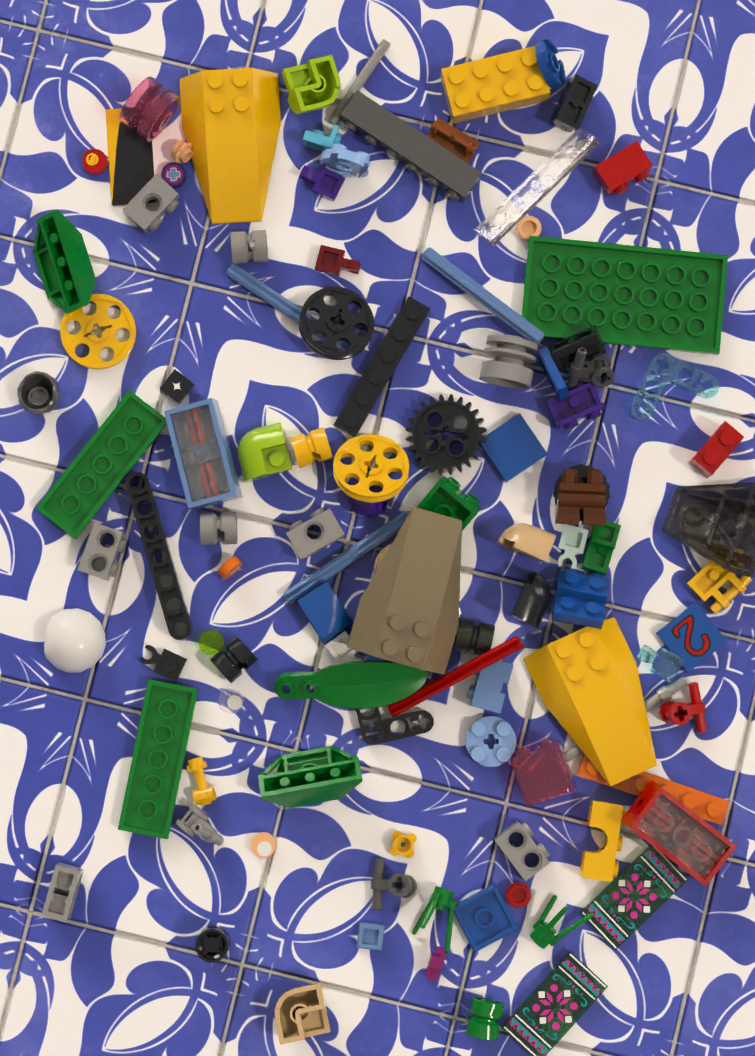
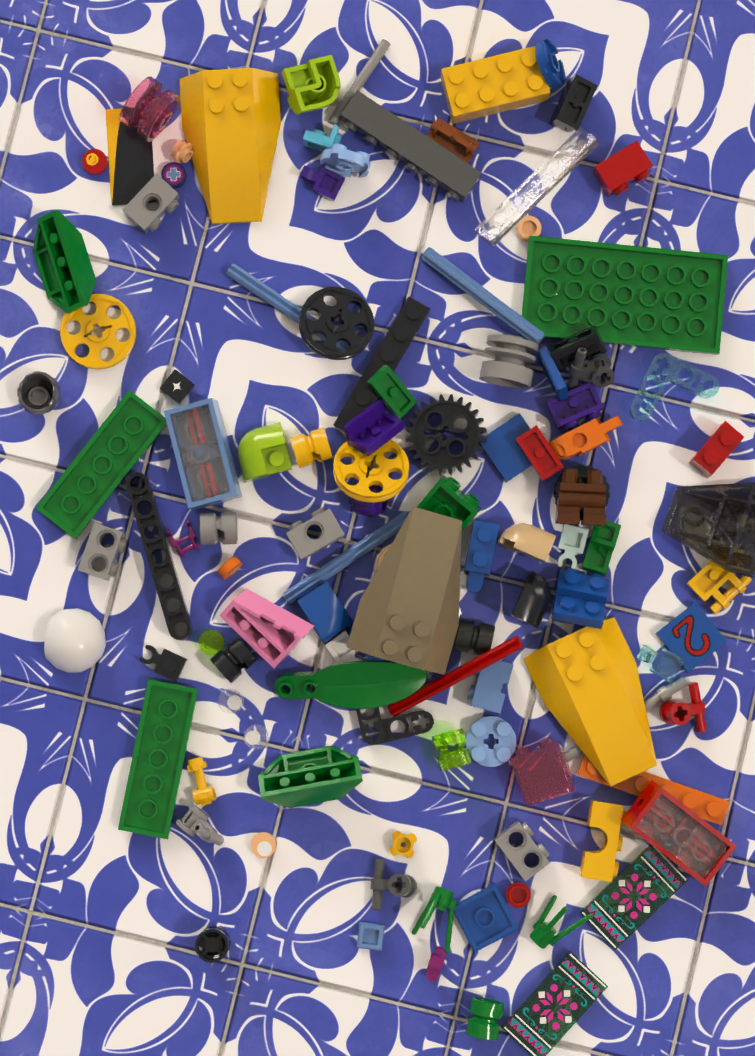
(62, 892): light grey brick -> none
(176, 543): none -> magenta piece
(240, 247): light grey wheel -> none
(256, 737): none -> clear tile
(265, 626): none -> bright pink wedge
(301, 1014): tan brick -> none
(332, 260): dark red plate -> none
(372, 429): none -> dark purple bracket
(392, 391): none -> green plate
(454, 758): none -> clear neon green wheel
(480, 554): none -> blue brick
(539, 453): none -> red plate
(584, 438): none -> orange piece

